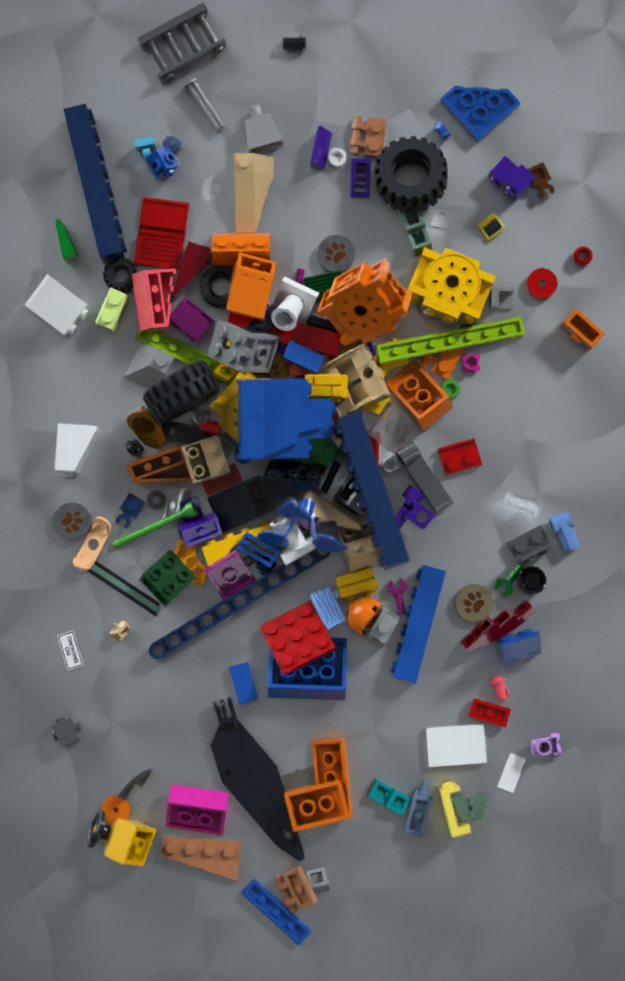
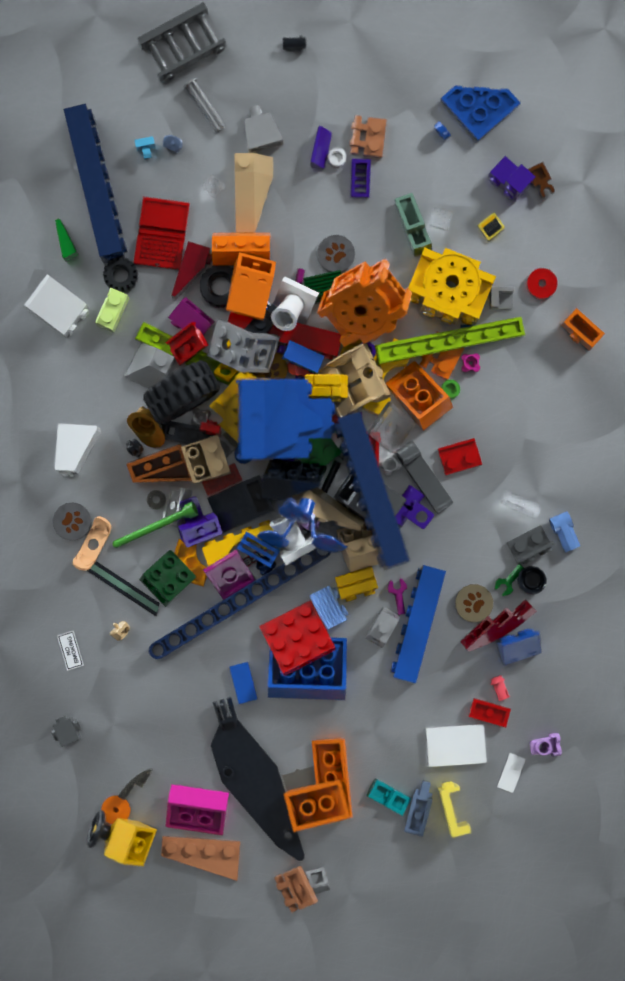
(132, 507): dark blue plate -> none
(152, 297): coral wedge -> none
(162, 162): blue brick -> none
(187, 343): none -> red plate
(276, 911): blue tile -> none
(321, 323): black axle -> none
(363, 613): orange cylinder -> none
(407, 152): black tyre -> none
(478, 805): sand green animal -> none
(586, 251): red plate -> none

